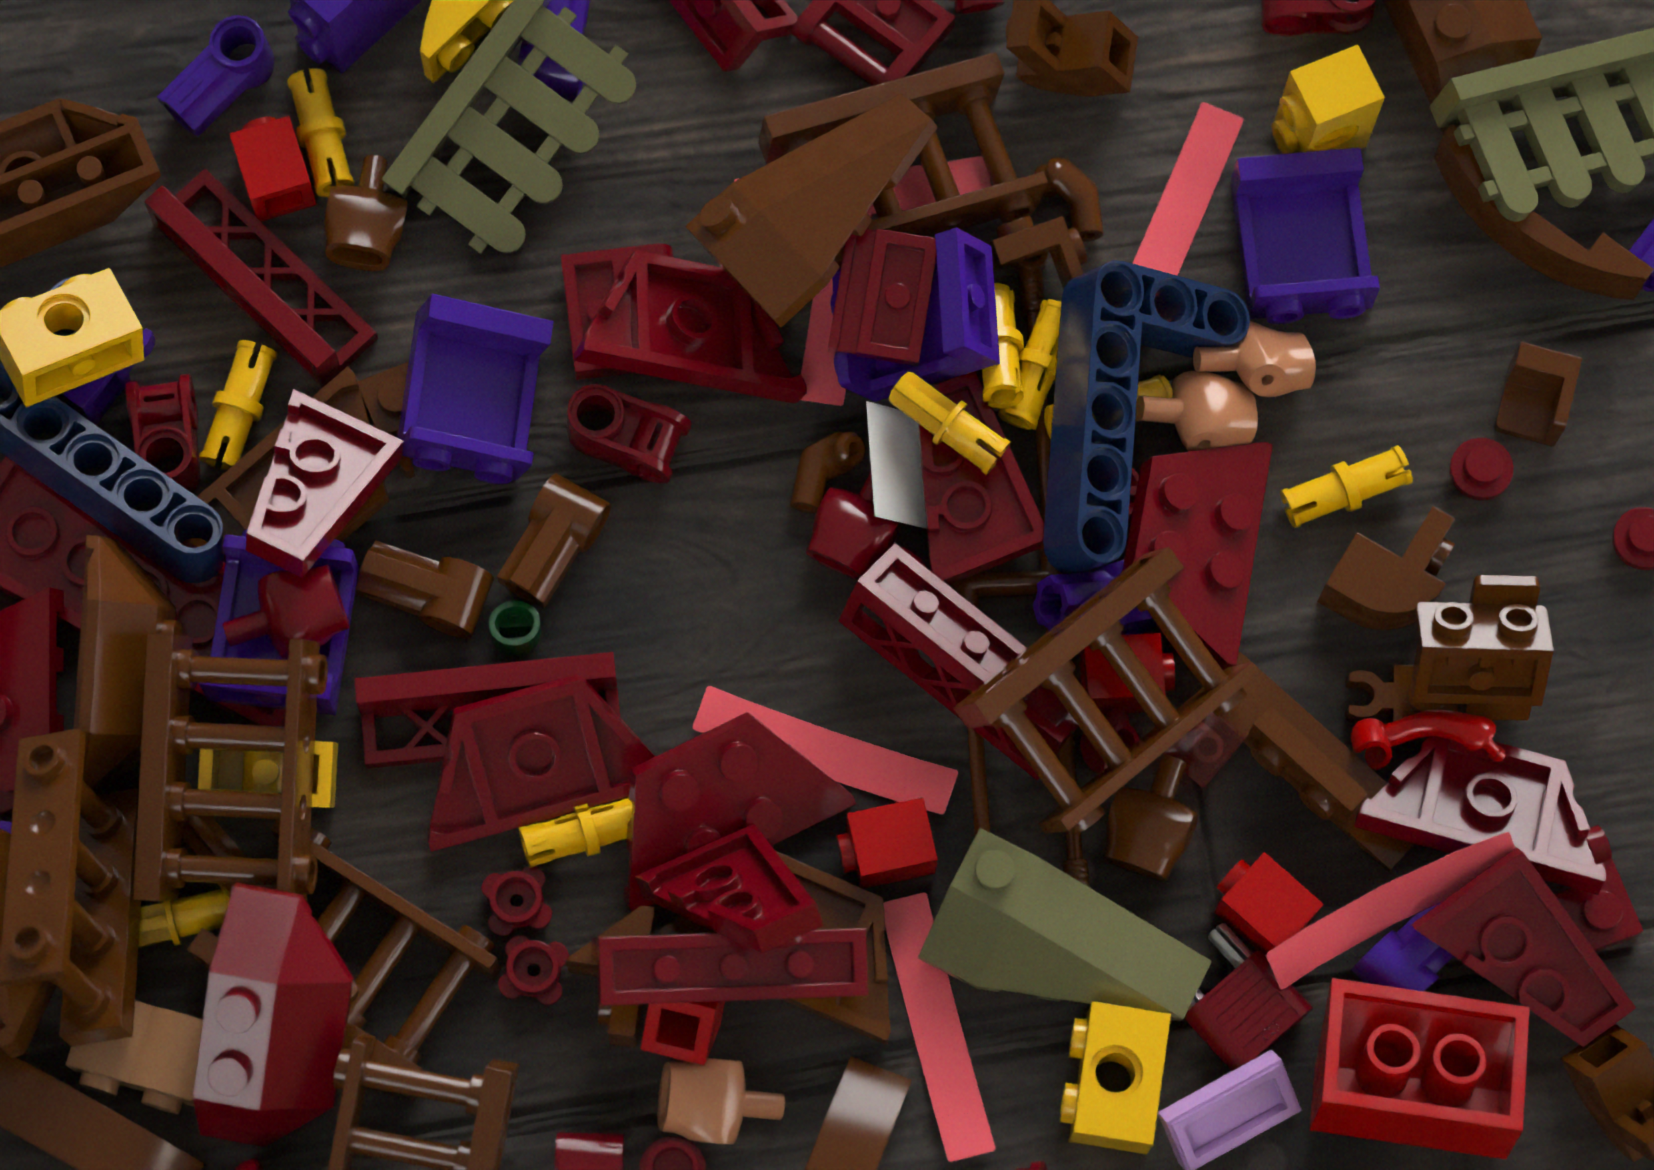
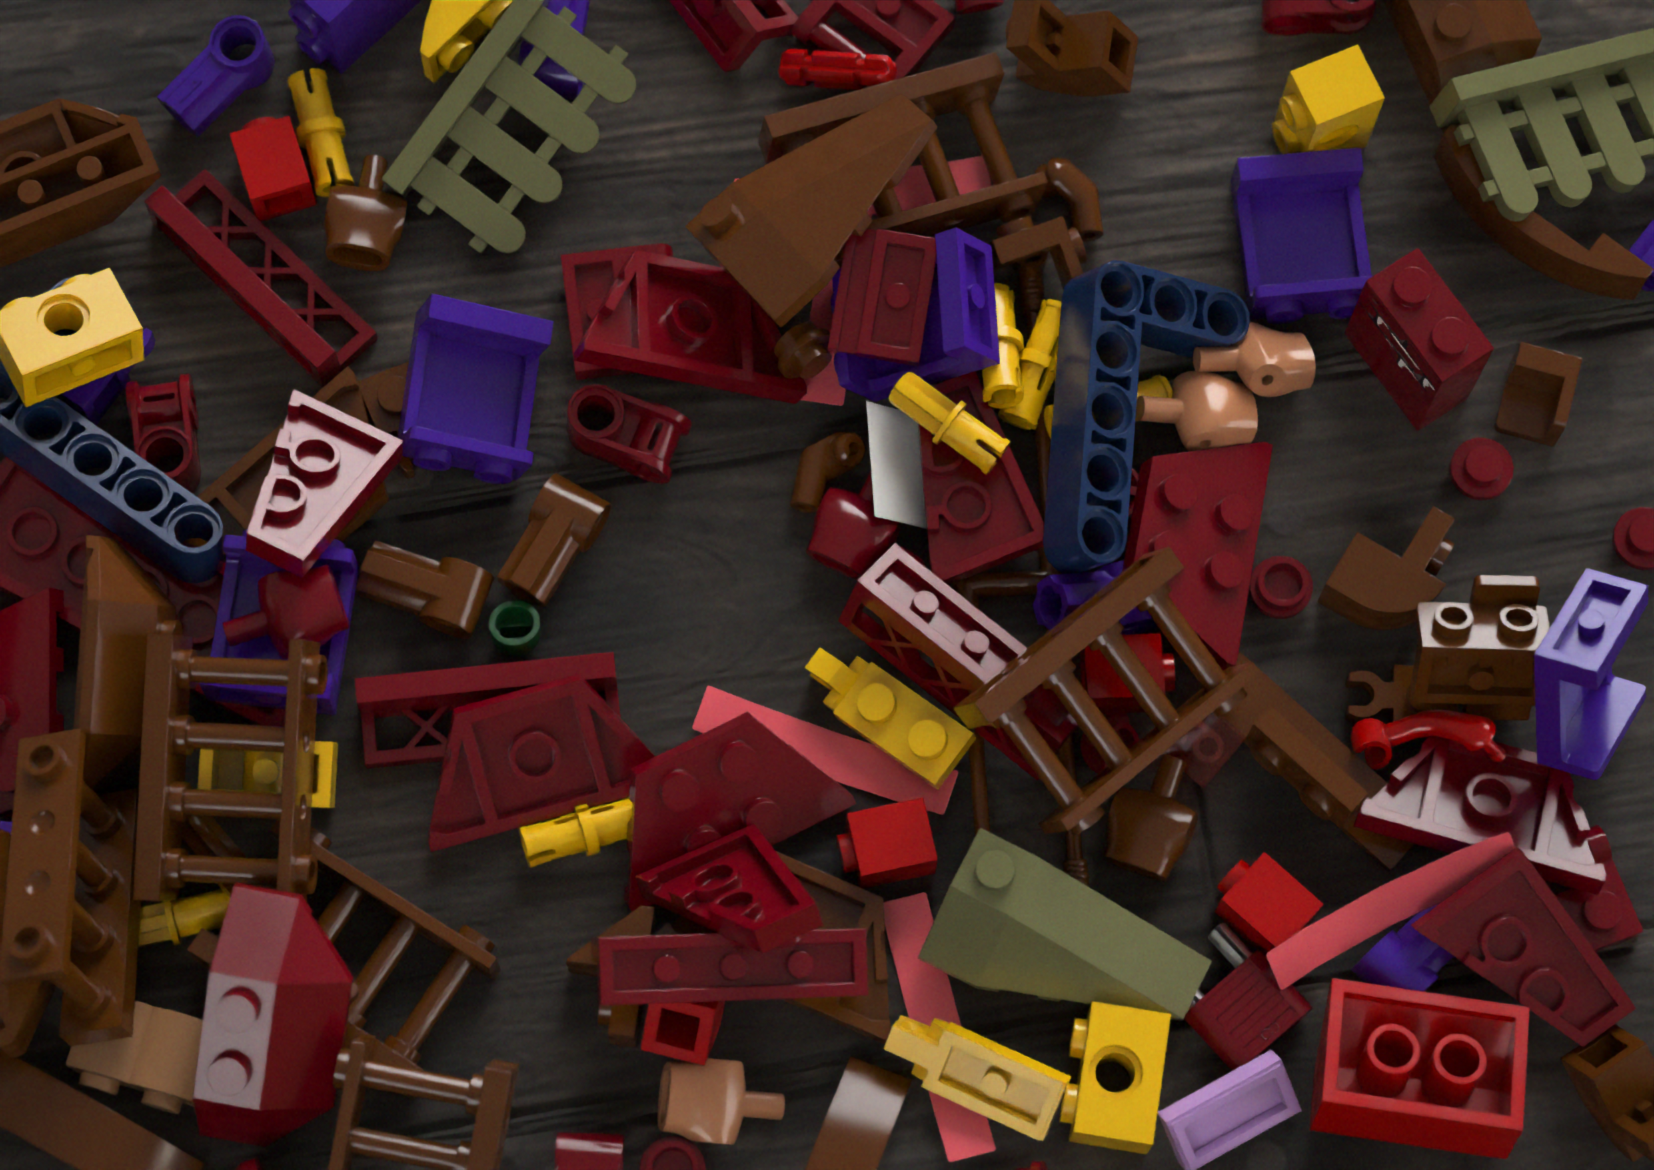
(238, 404): yellow pin -> none
(503, 888): dark red plate -> none
(521, 956): dark red plate -> none
(803, 351): none -> reddish brown plate
(835, 69): none -> red axle
(892, 716): none -> yellow hinge
(981, 1074): none -> yellow hinge
(1189, 189): coral sticker -> none
(1280, 587): none -> dark red plate
(1346, 486): yellow pin -> none
(1418, 339): none -> dark red brick
(1577, 697): none -> dark purple panel

